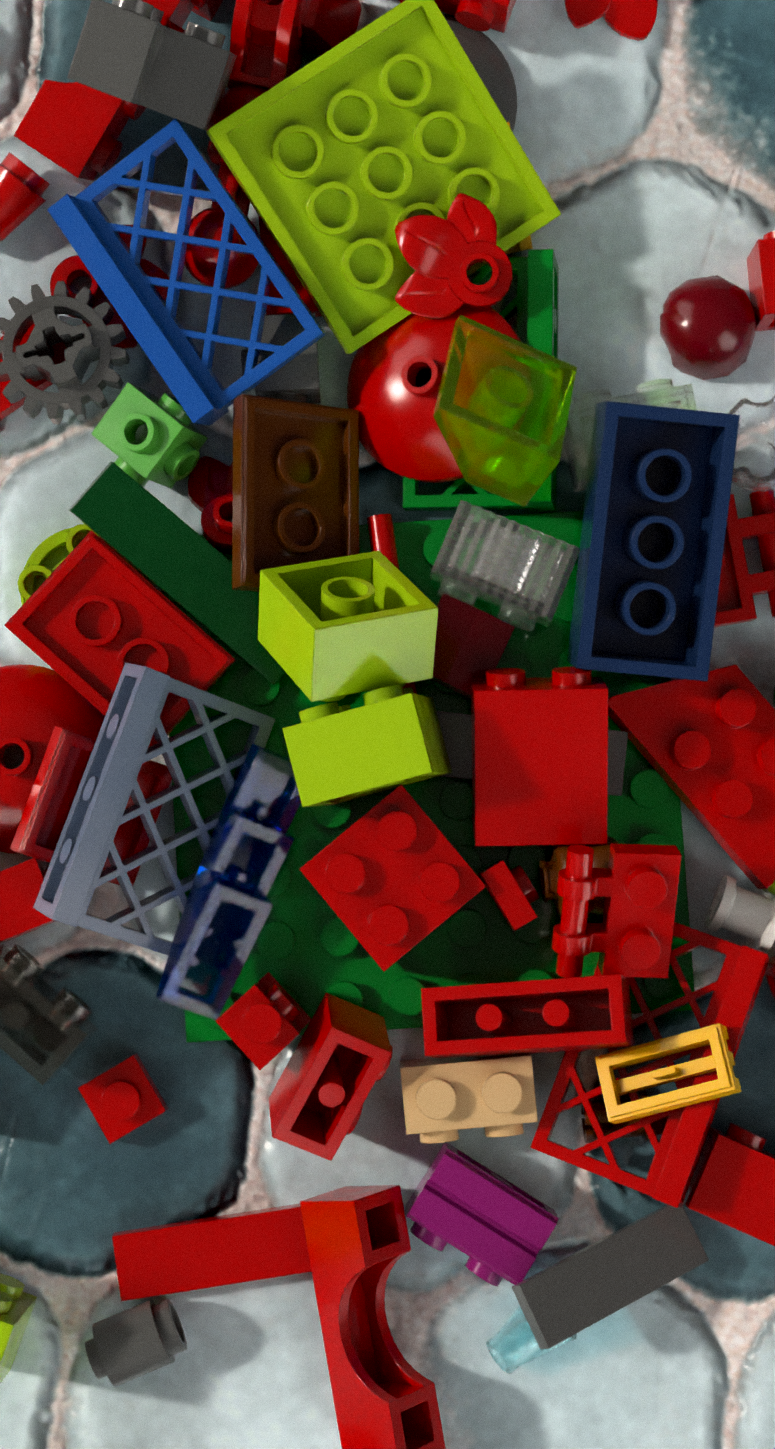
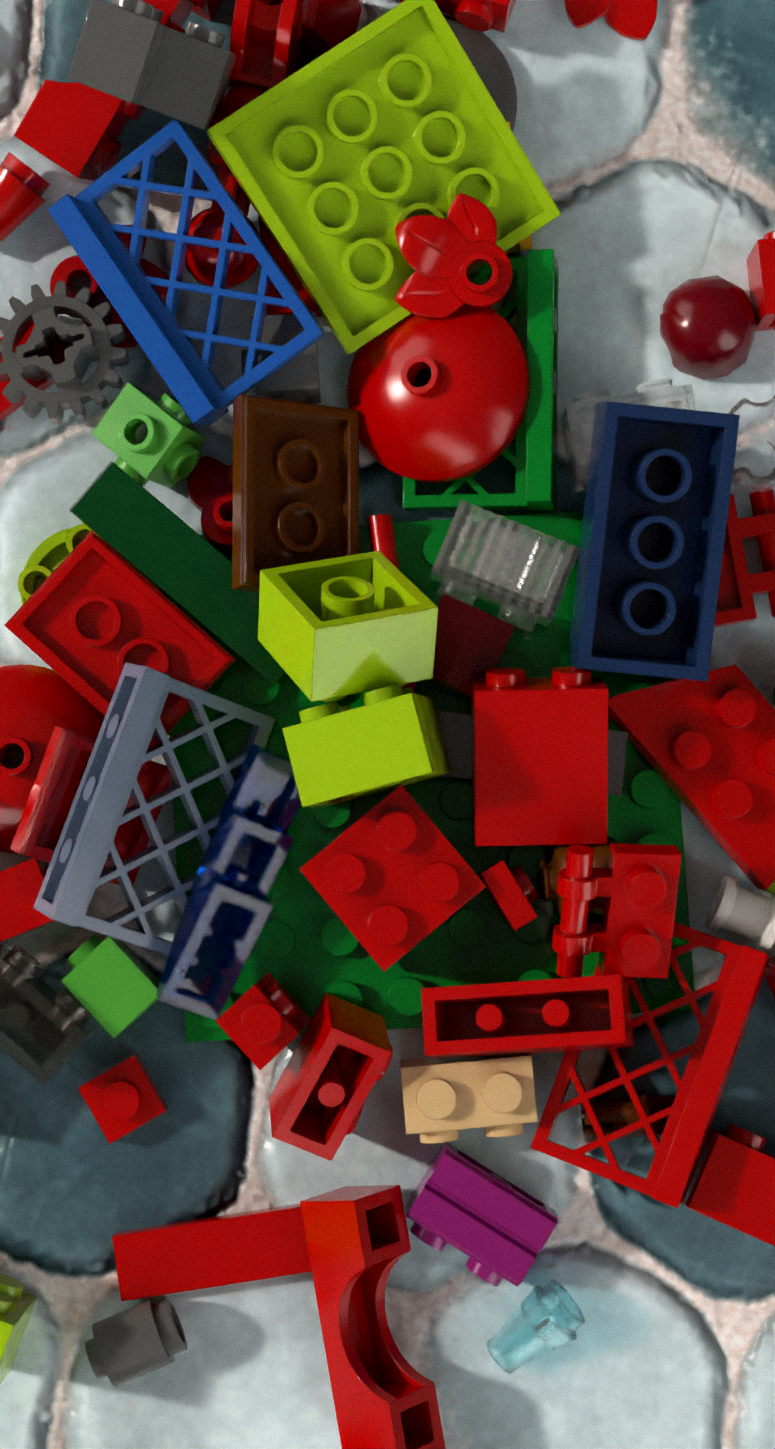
(111, 983): none -> bright green brick
(503, 410): clear neon green slope -> none
(609, 1275): dark grey tile -> none
(719, 1061): yellow tile -> none

